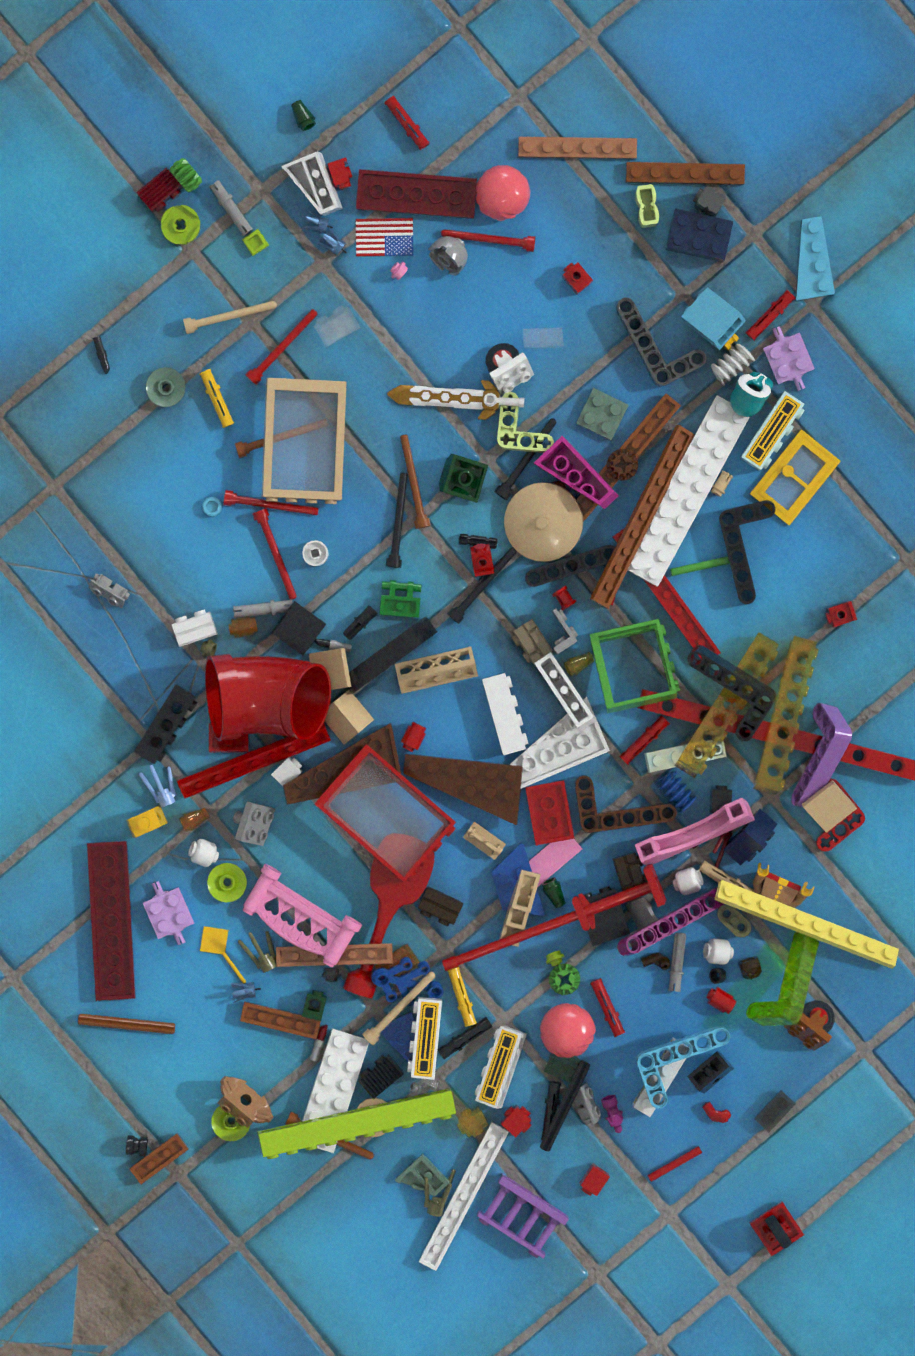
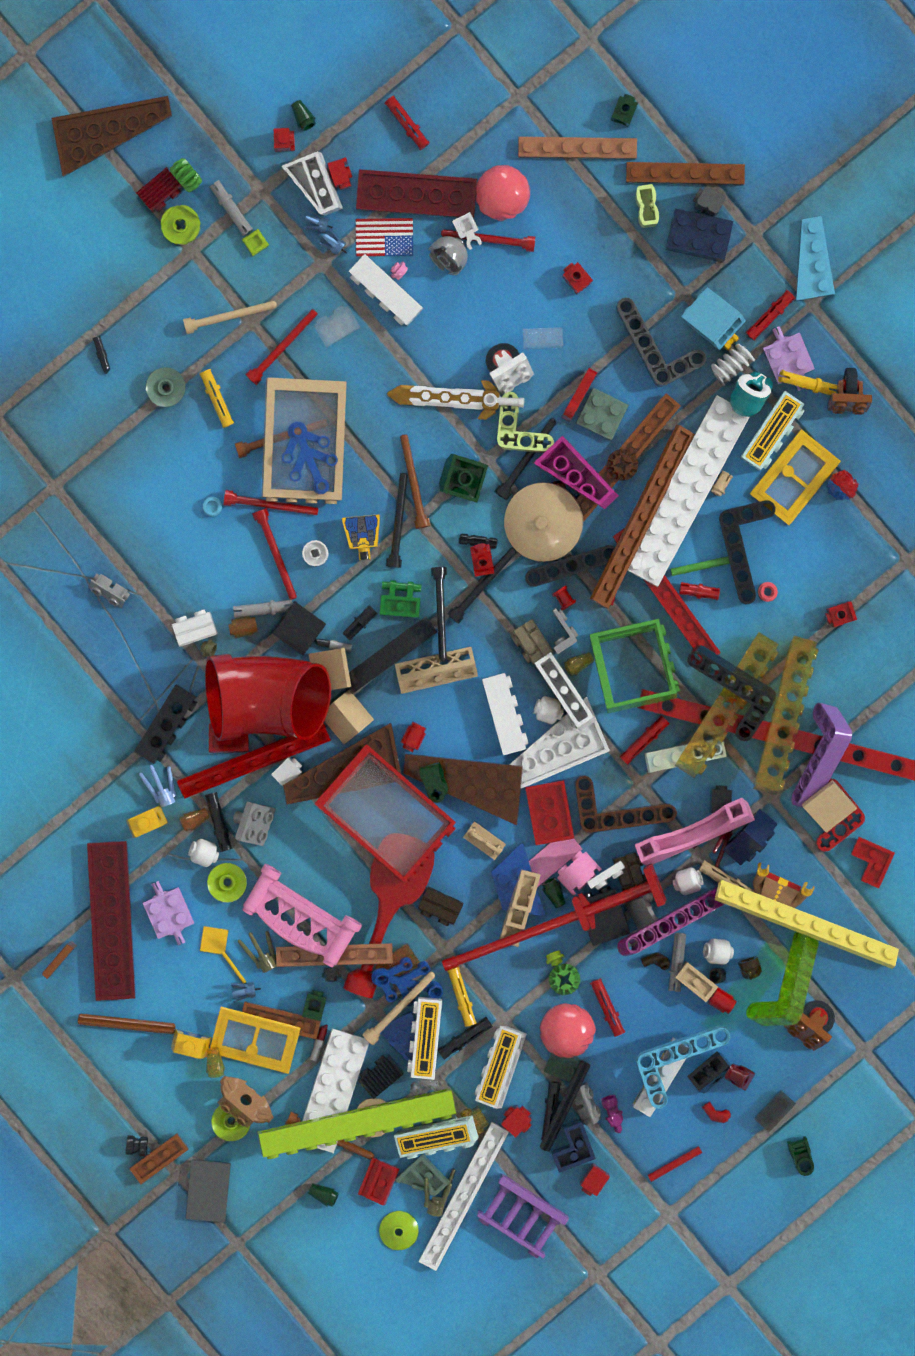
(58, 960): none -> dark orange tile
(96, 132): none -> reddish brown wing
(190, 1044): none -> yellow torso
(208, 1190): none -> dark grey tile
(215, 1066): none -> clear yellow cone
(217, 817): none -> black pin
(255, 1039): none -> yellow door
(283, 140): none -> red brick
(307, 454): none -> blue plant
(323, 1194): none -> dark green cone
(362, 533): none -> torso
(378, 1181): none -> red plate
(386, 290): none -> white brick
(397, 1220): none -> lime dish
(433, 778): none -> dark green piece
(436, 1136): none -> brick
(439, 575): none -> black piece
(466, 227): none -> white plate
(548, 710): none -> white head
(577, 1151): none -> dark blue brick
(578, 872): none -> bright pink brick
(579, 394): none -> red beam
(600, 880): none -> white plate
(624, 117): none -> dark green brick
(676, 791): blue piece -> none
(696, 981): none -> tan panel
(699, 591): none -> red pin
(733, 920): olive plate -> none
(739, 1076): none -> dark red piece
(772, 587): none -> coral plate
(776, 1228): red plate -> none
(801, 1154): none -> dark green piece
(815, 385): none -> yellow pin
(842, 485): none -> red piece
(850, 395): none -> dark orange plate
(877, 858): none -> red plate

